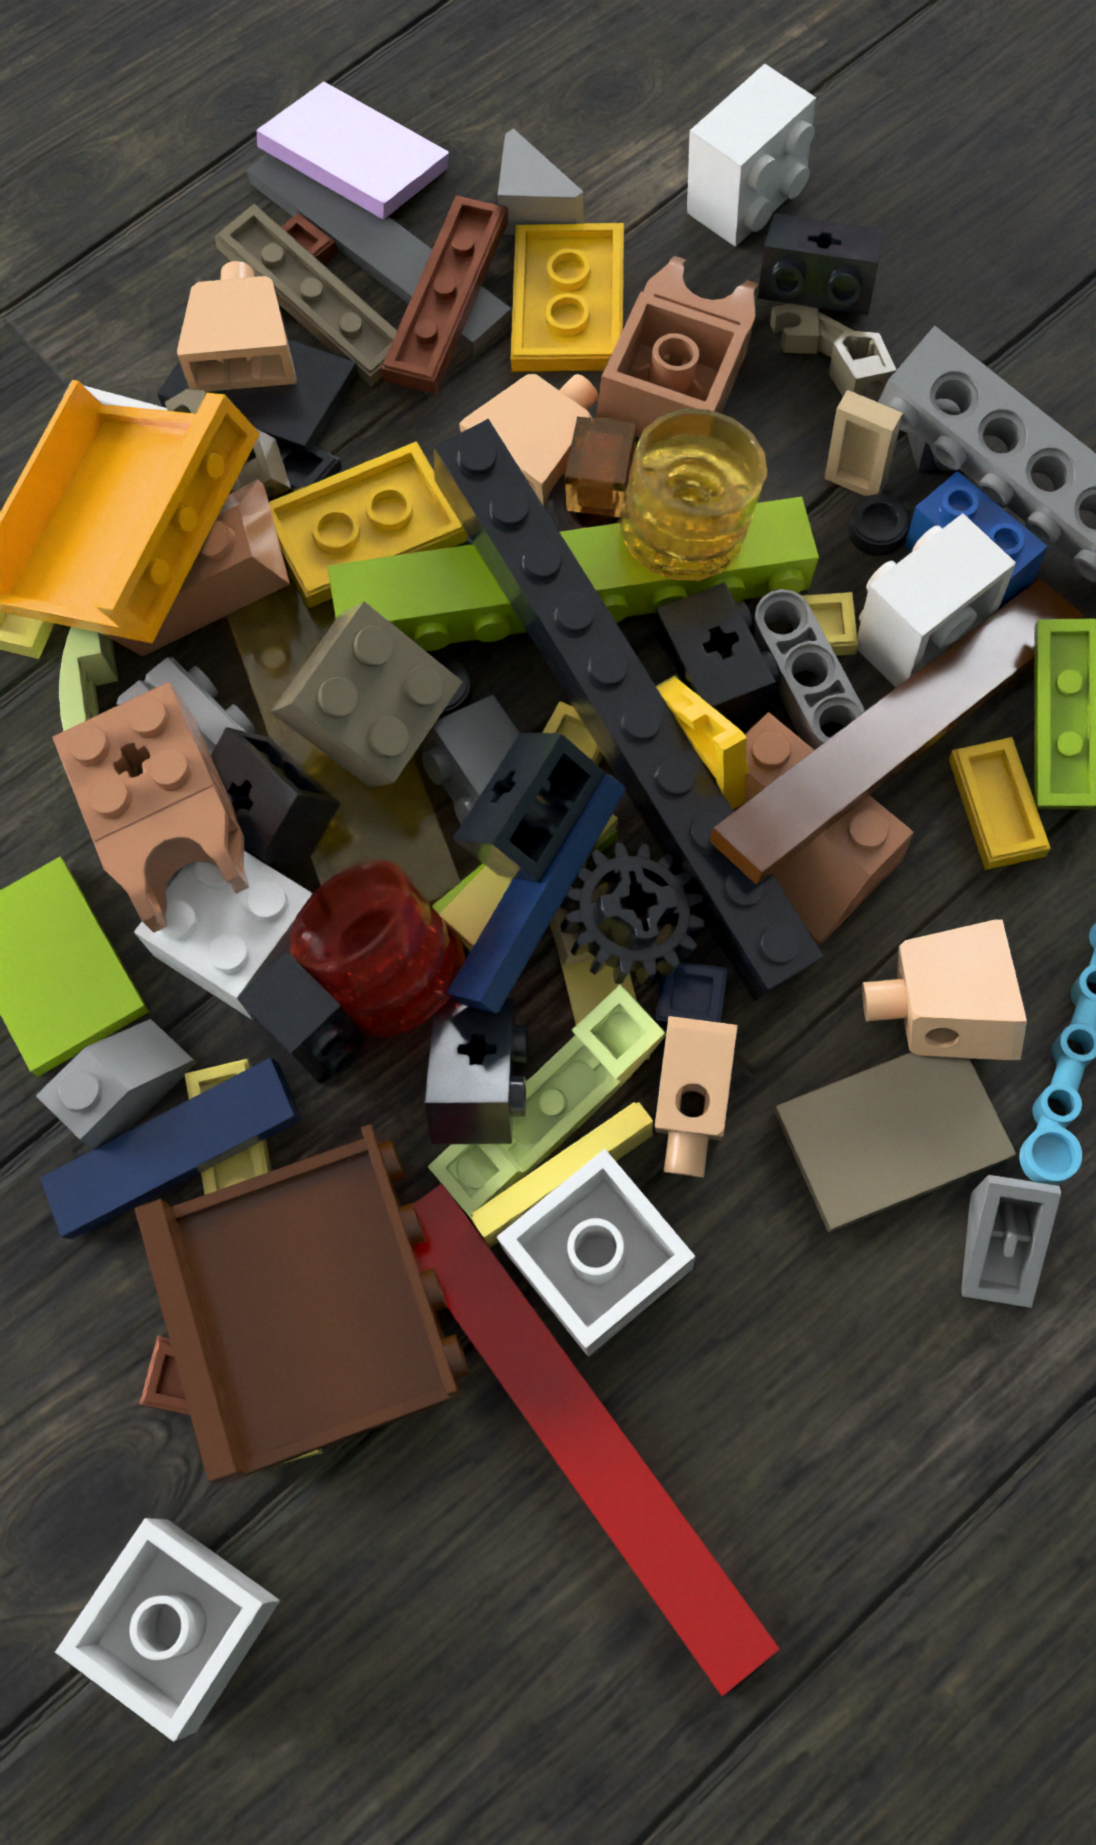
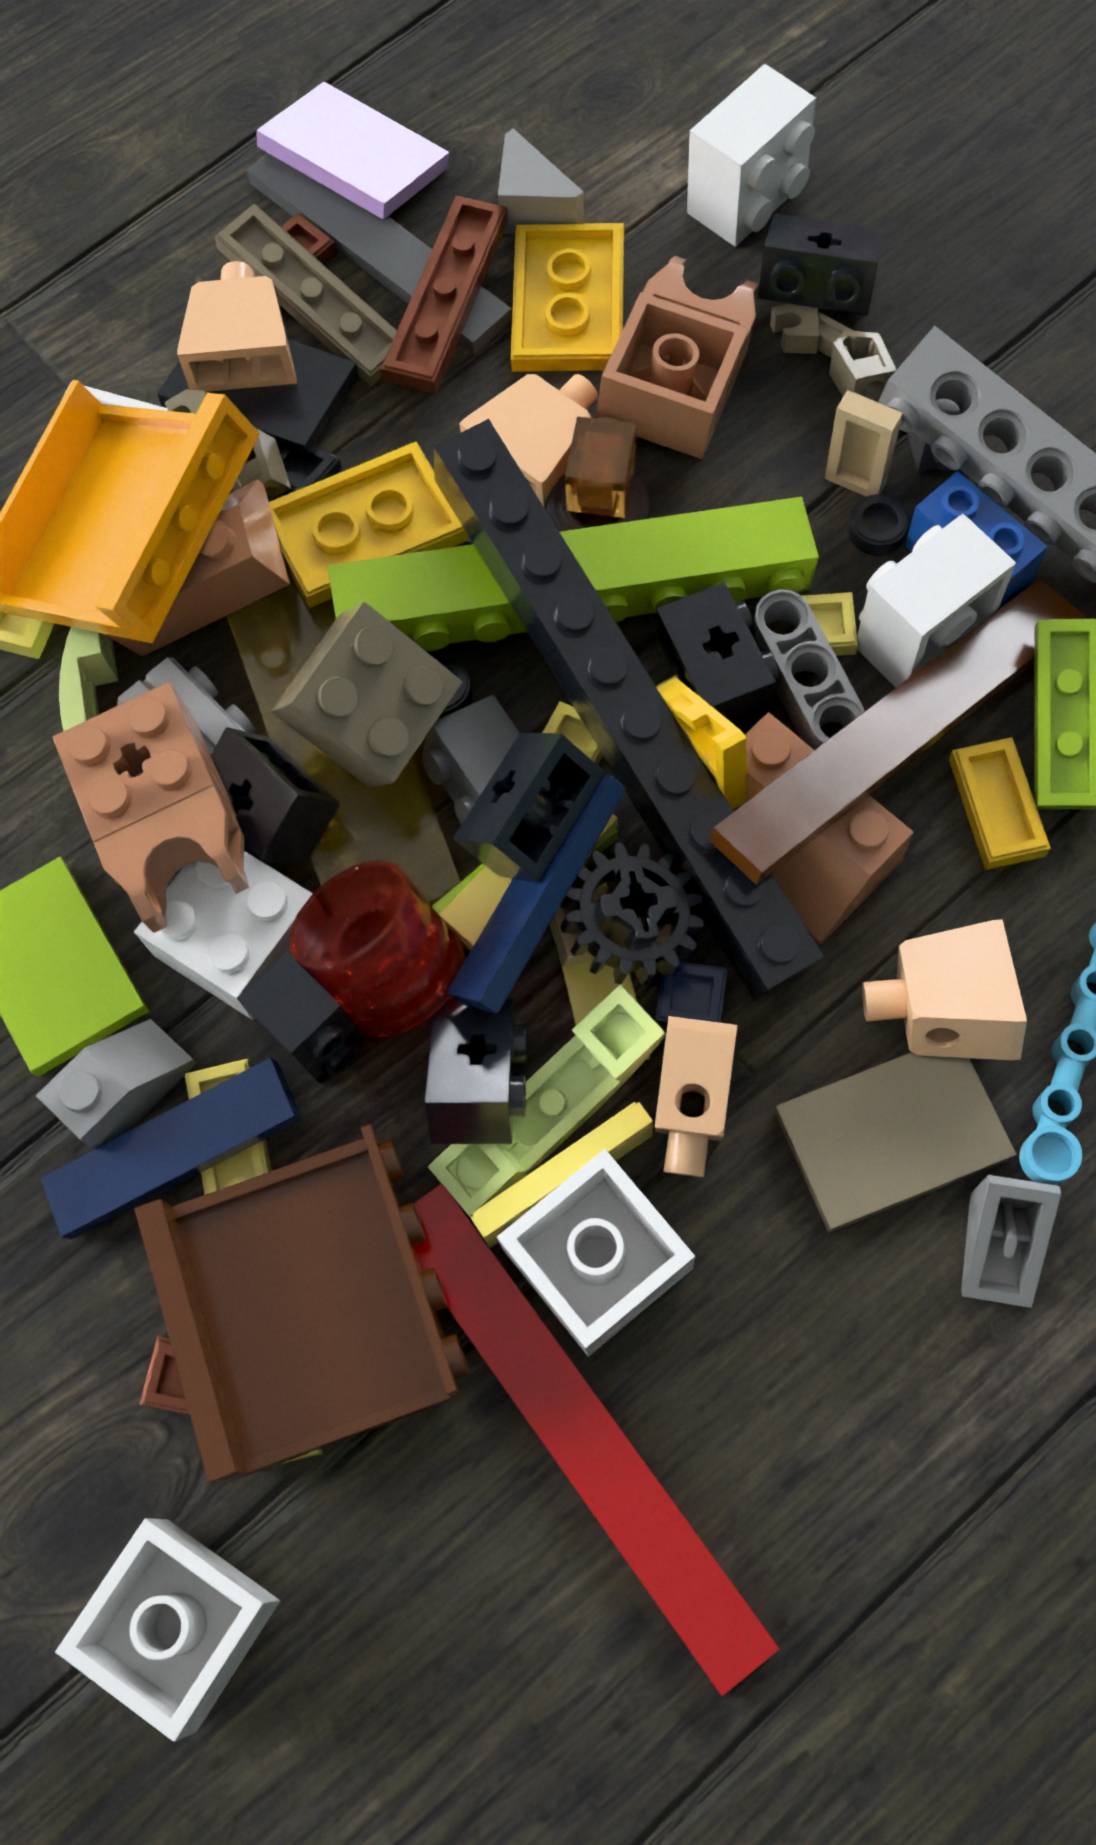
(691, 493): clear yellow wheel -> none

